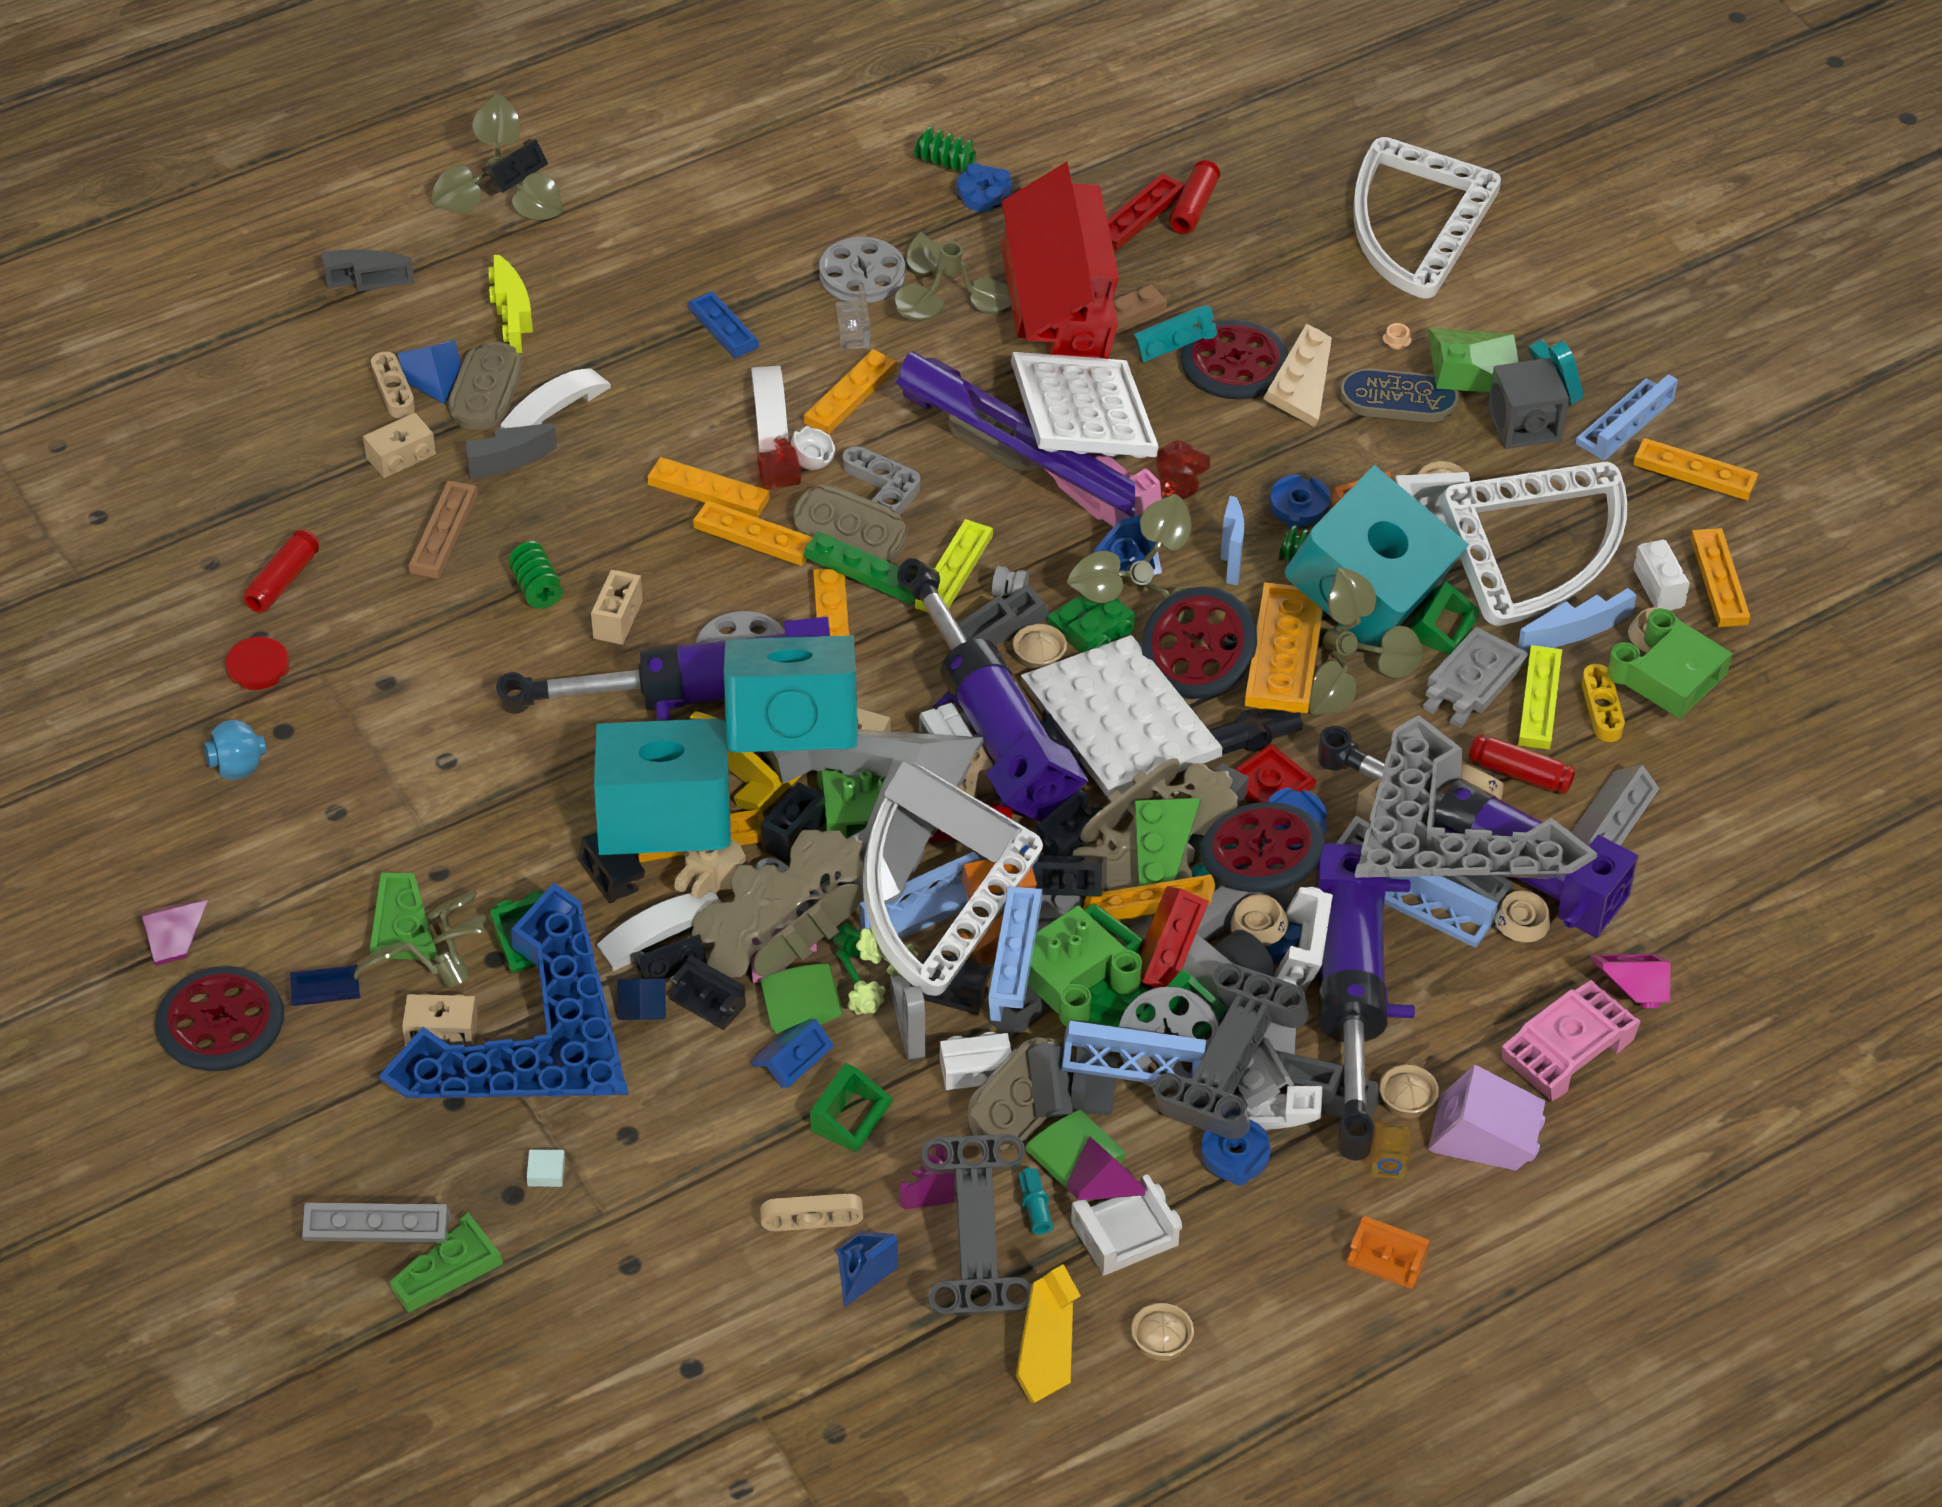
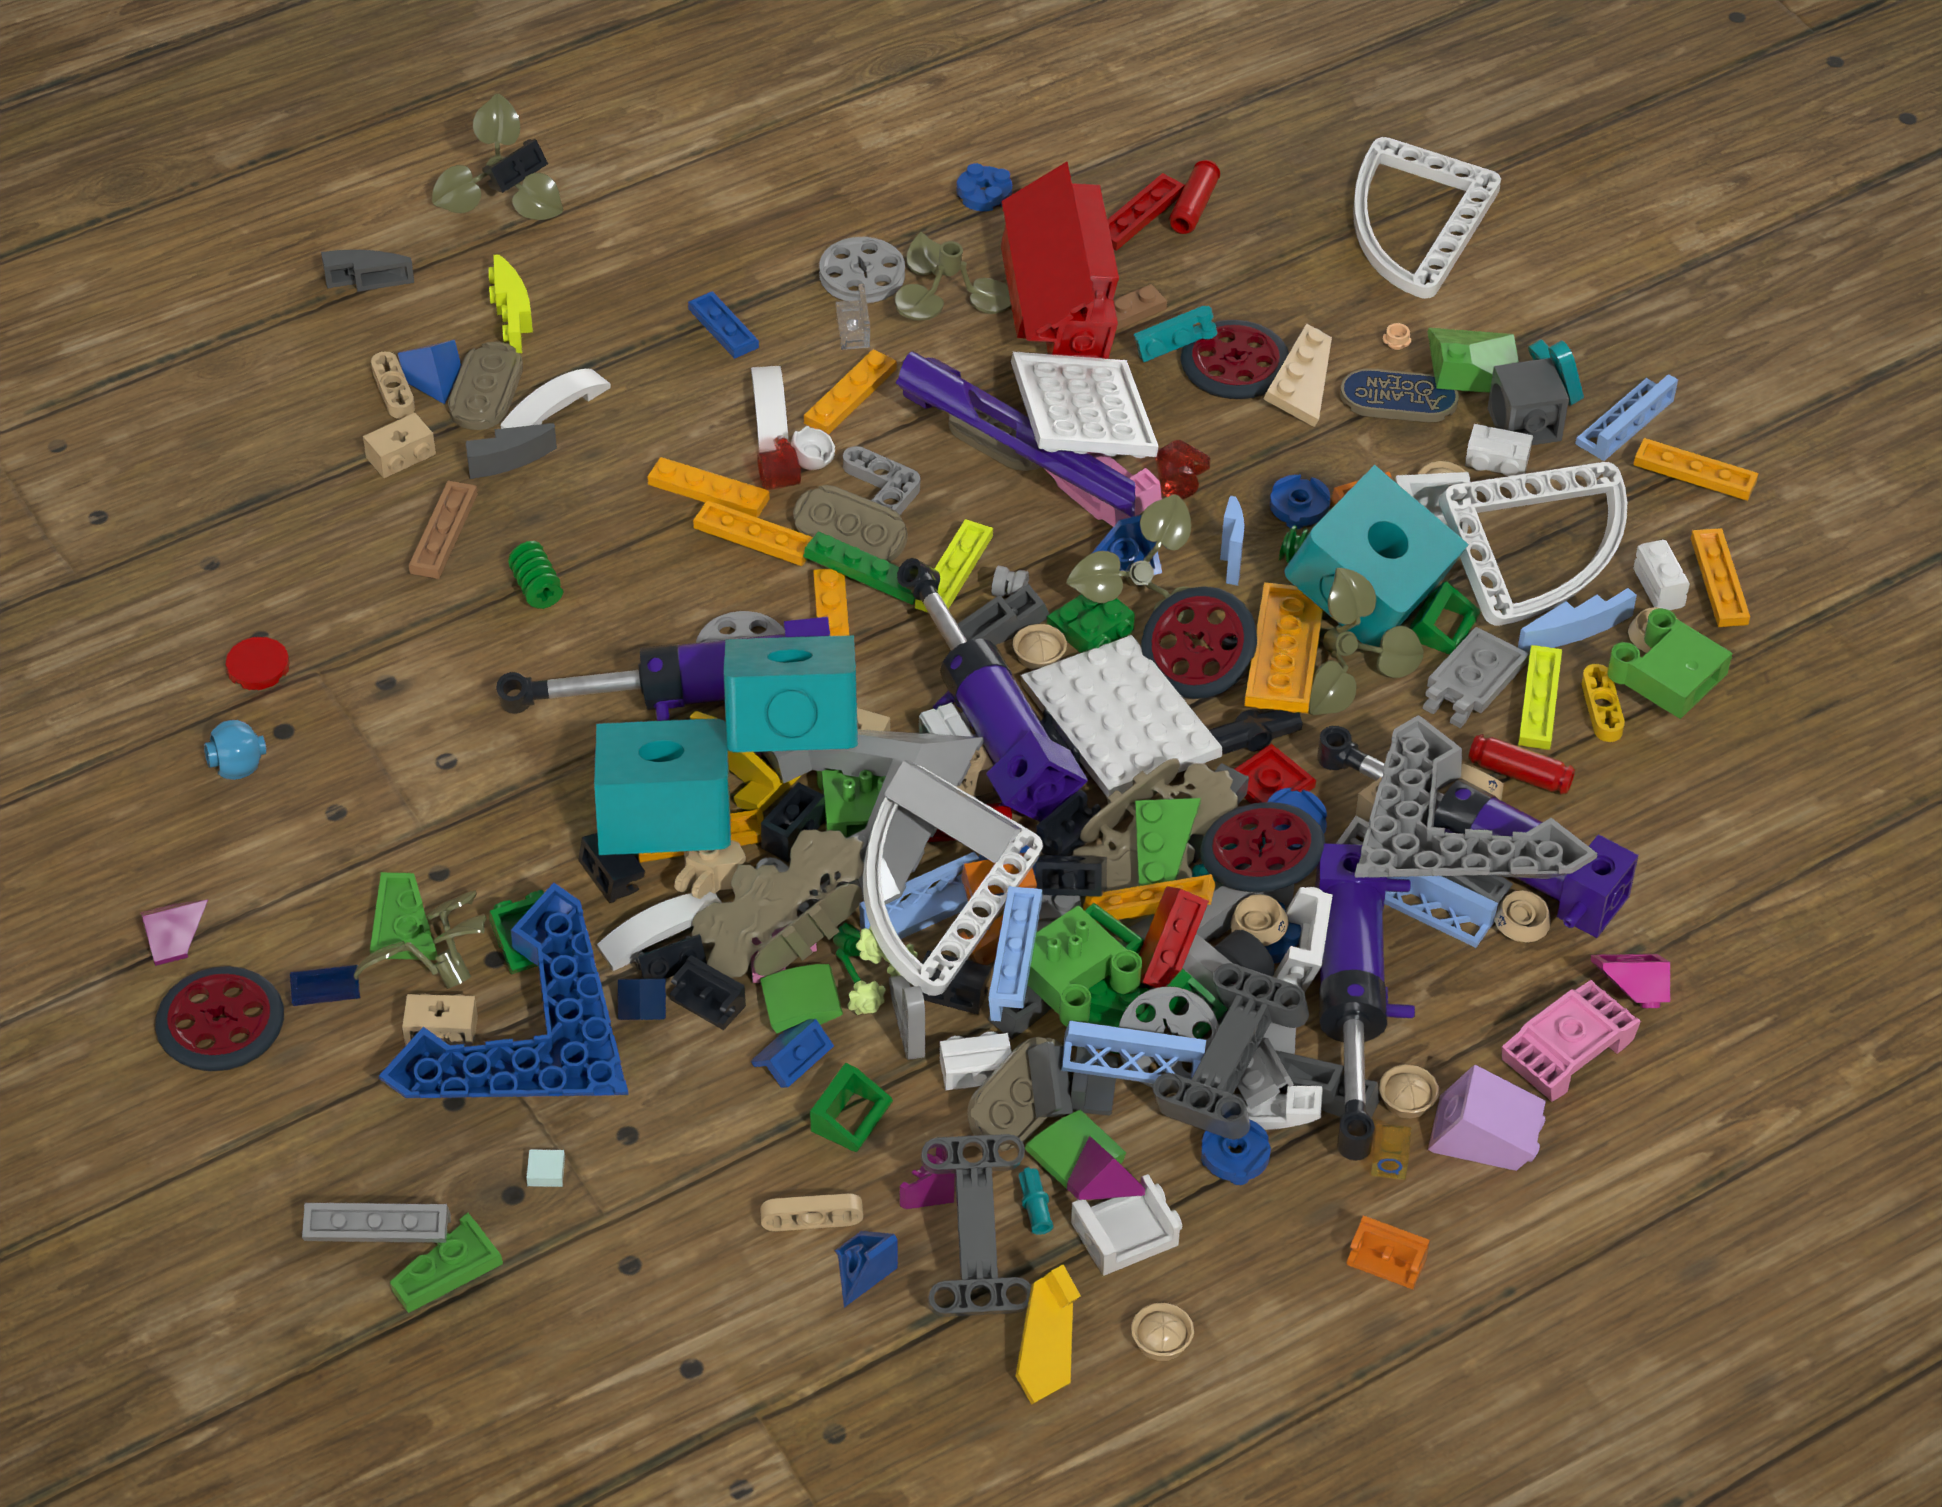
(281, 571): red axle -> none
(616, 607): tan brick -> none
(945, 151): green piece -> none
(1498, 450): none -> white brick
(1617, 806): light grey panel -> none

